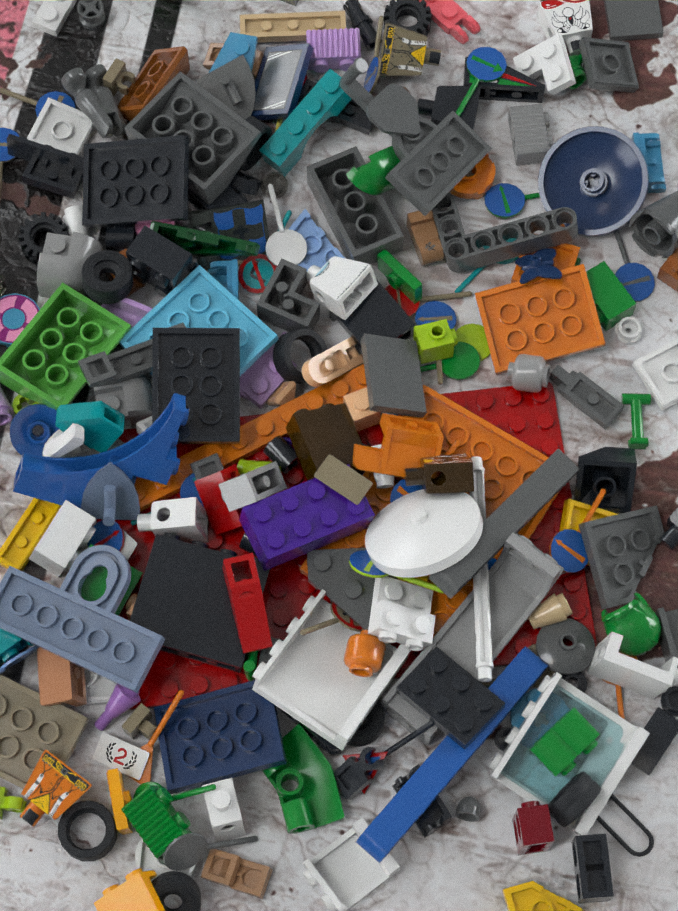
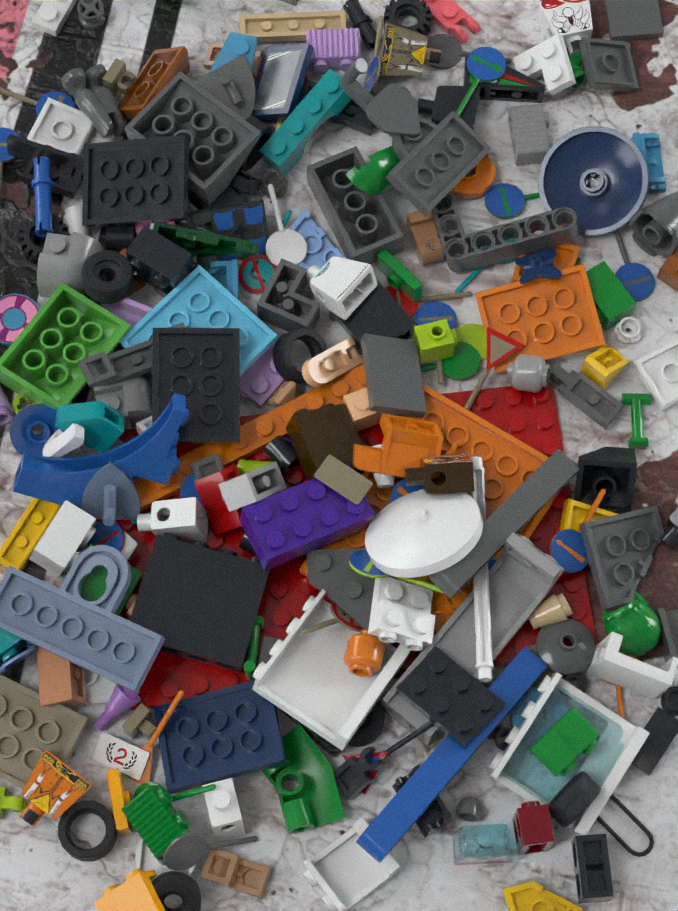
(42, 186): none -> blue pin
(247, 602): red slope -> none
(450, 50): none -> dark grey piece
(482, 844): none -> clear light blue torso
(498, 349): none -> piece
(604, 365): none -> yellow slope

